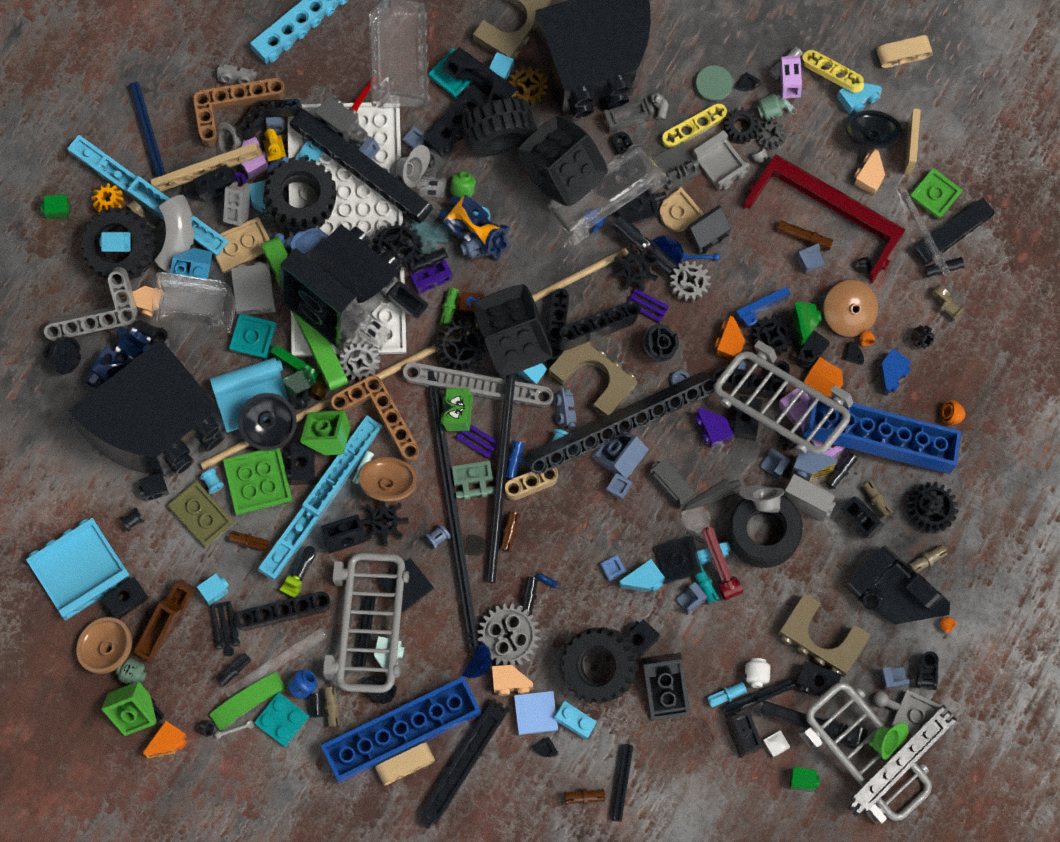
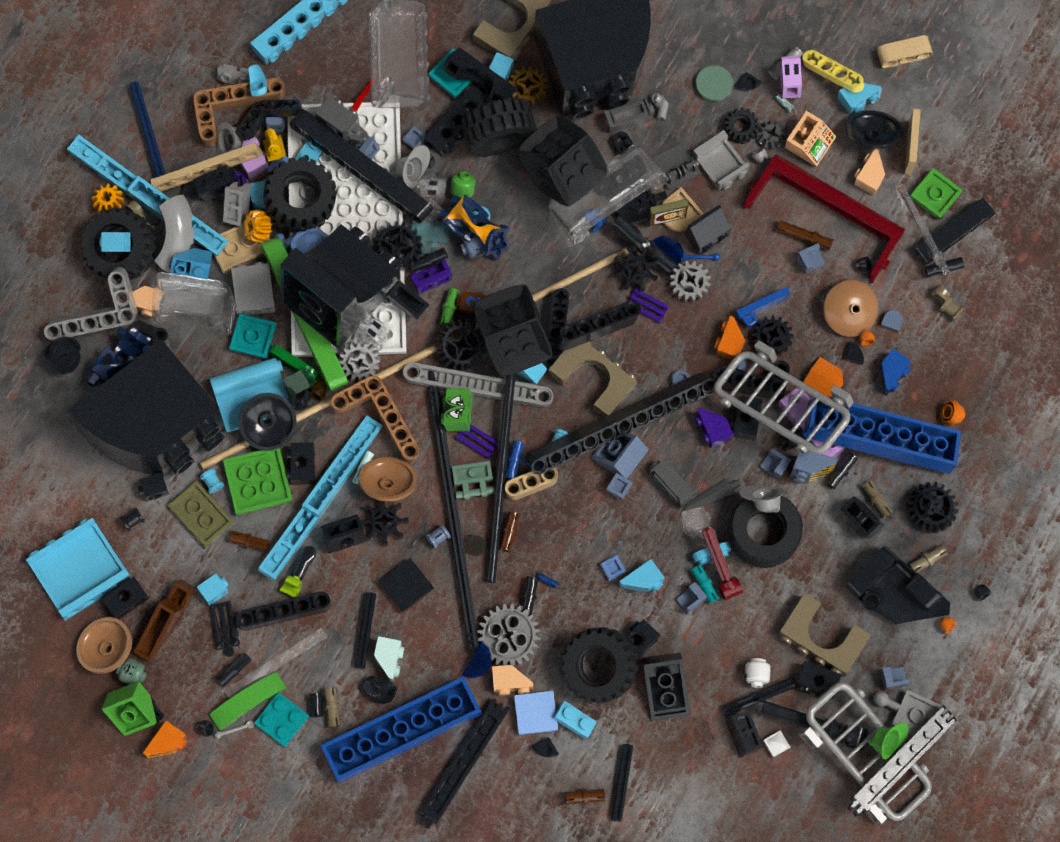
(55, 207): green brick -> none
(257, 226): none -> light orange gear
(258, 81): none -> medium azure hair
(302, 683): blue head -> none
(326, 432): bright green slope -> none
(339, 575): light grey bar -> none
(405, 764): tan beam -> none
(563, 400): sand blue hinge -> none
(659, 343): black cone -> none
(668, 212): none -> tile
(679, 559): black tile -> none
(695, 127): light yellow beam -> none
(727, 694): medium azure axle -> none
(770, 107): sand green head -> none
(804, 779): green brick -> none
(805, 321): green slope -> none
(809, 498): light grey brick -> none
(810, 139): none -> light nougat slope
(813, 348): black piece -> none
(892, 320): none -> sand blue tile
(922, 336): black gear -> none
(928, 675): black piece -> none
(982, 592): none -> black hinge

